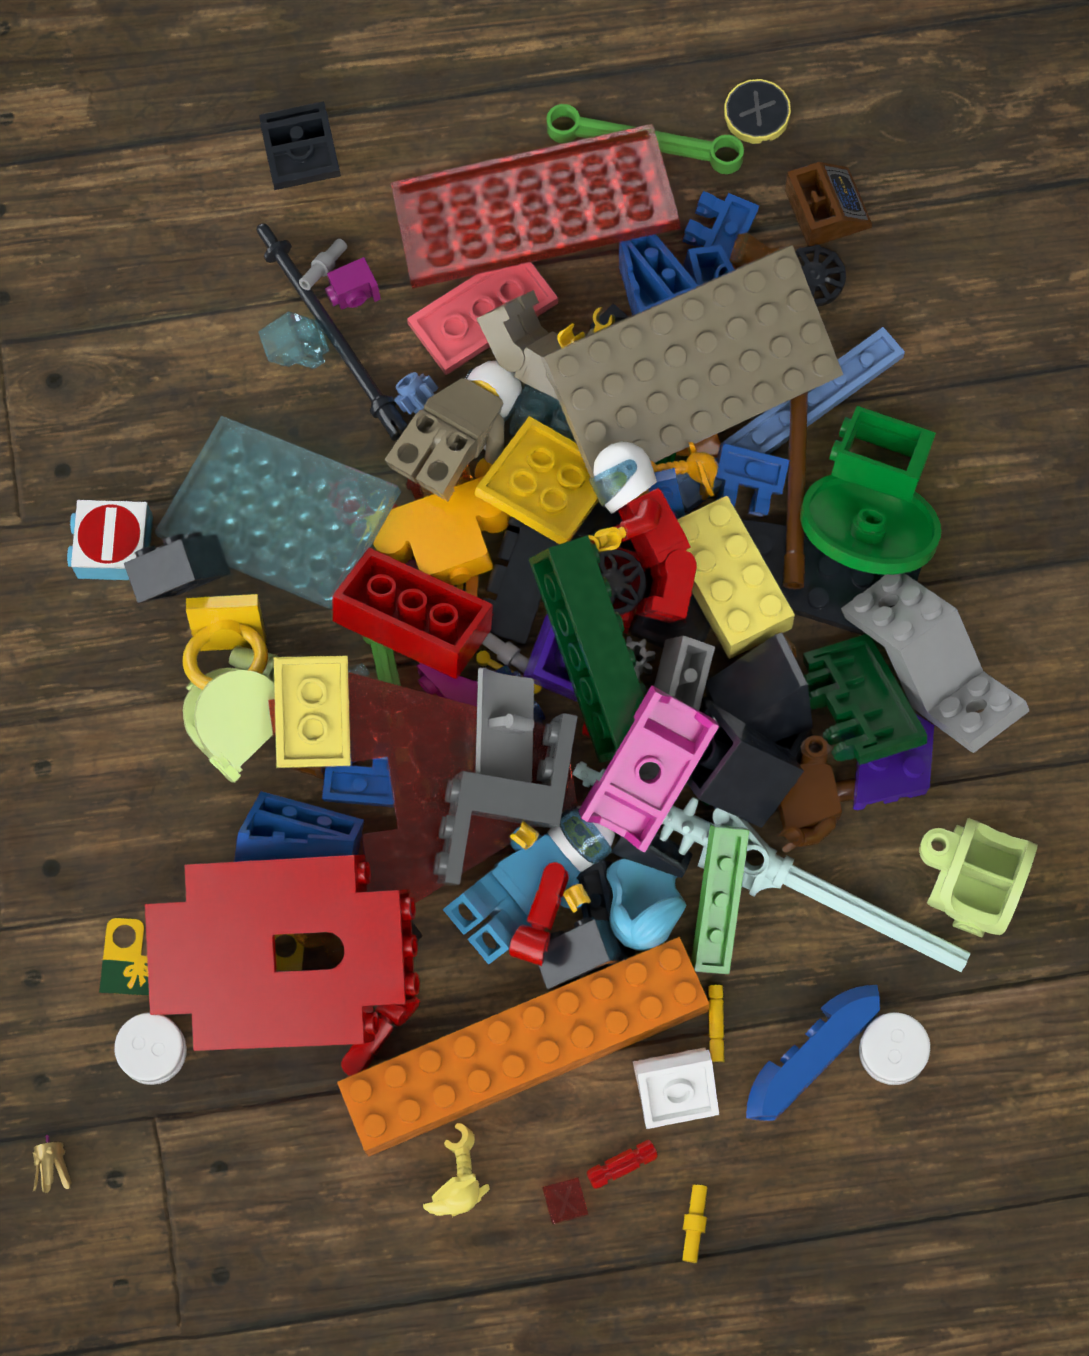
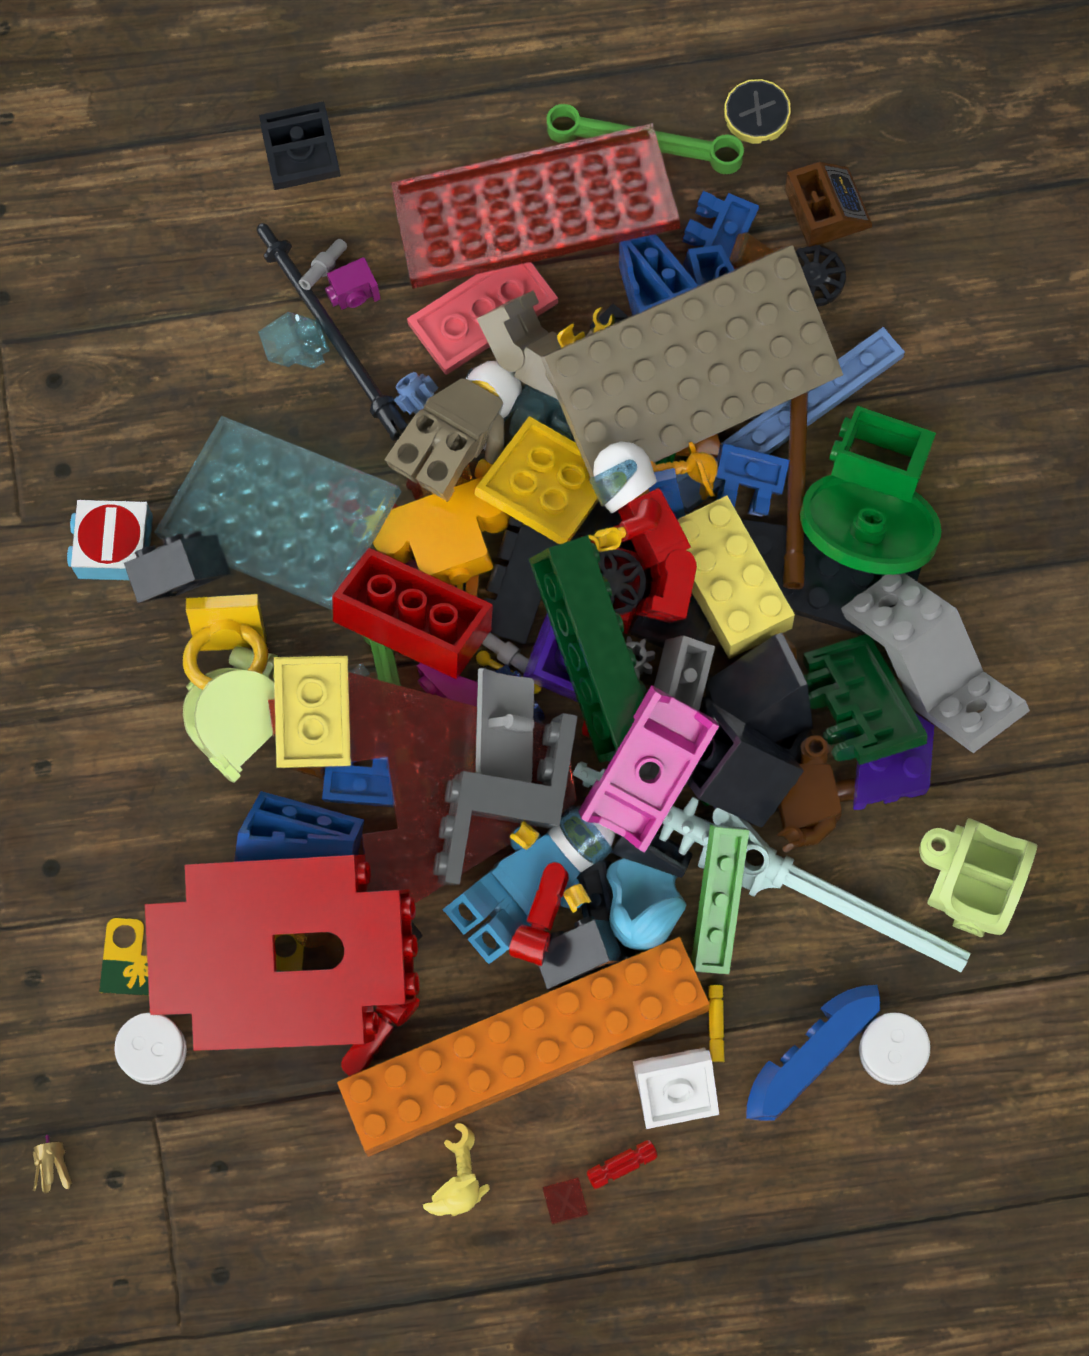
(694, 1223): yellow bar -> none

